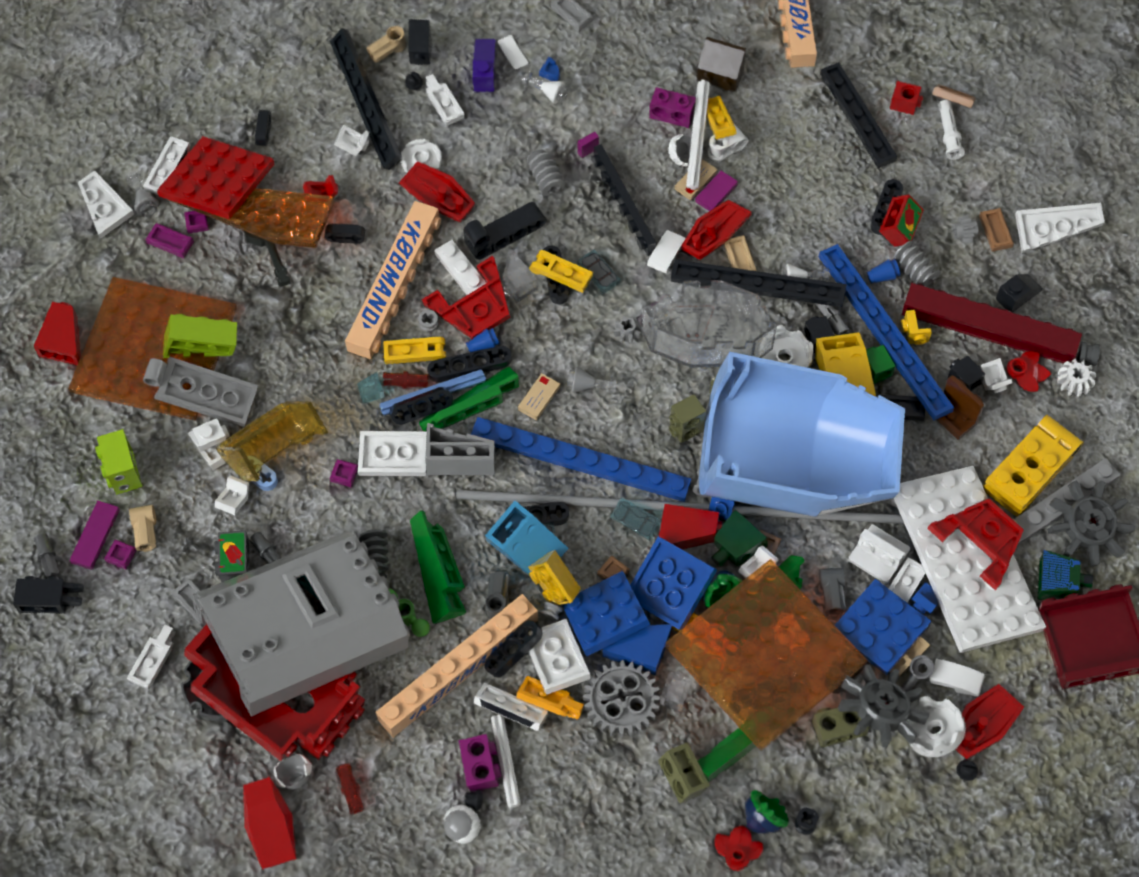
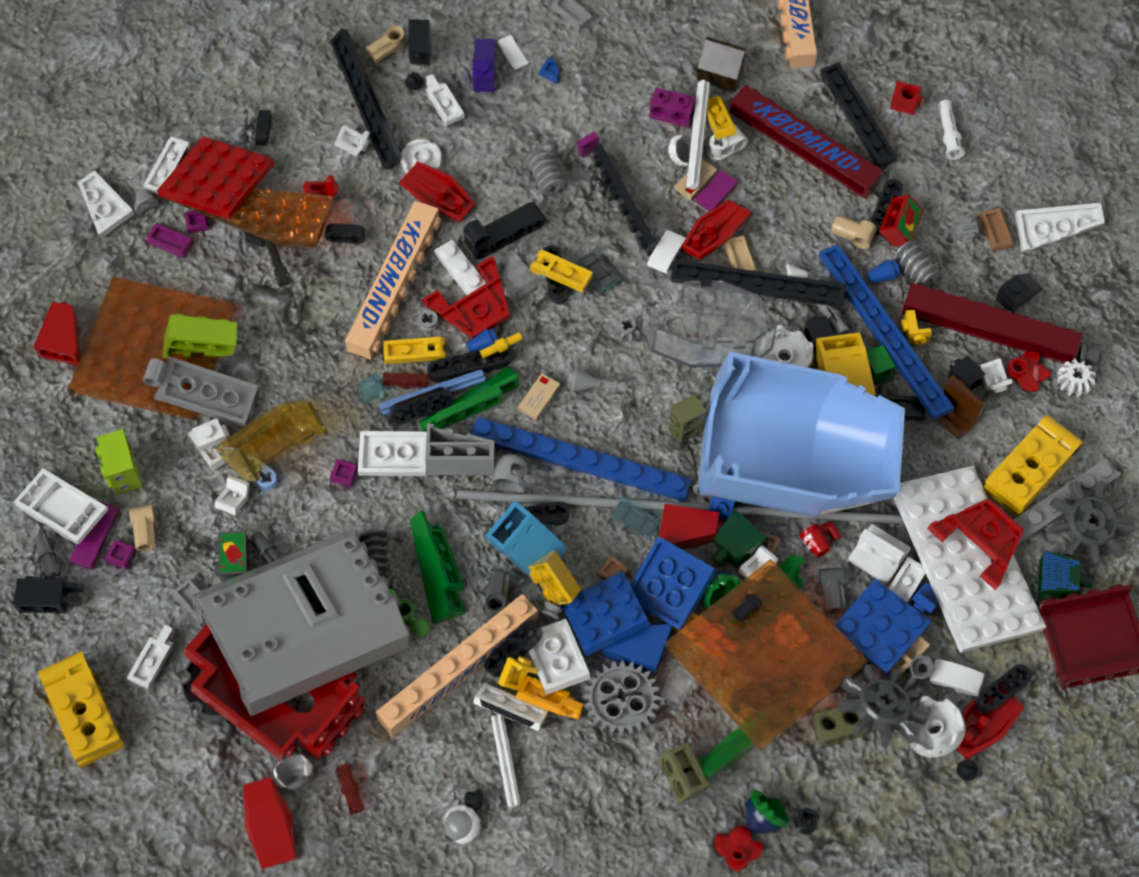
(60, 506): none -> white slope
(74, 689): none -> yellow hinge
(475, 764): magenta brick -> none
(501, 345): none -> yellow bar
(504, 468): none -> light grey helmet
(515, 672): none -> yellow bracket
(554, 90): piece -> none
(747, 607): none -> black pin
(806, 141): none -> dark red brick
(816, 540): none -> red piece
(859, 233): none -> tan piece
(954, 95): medium nougat tile -> none
(1001, 698): none -> black beam

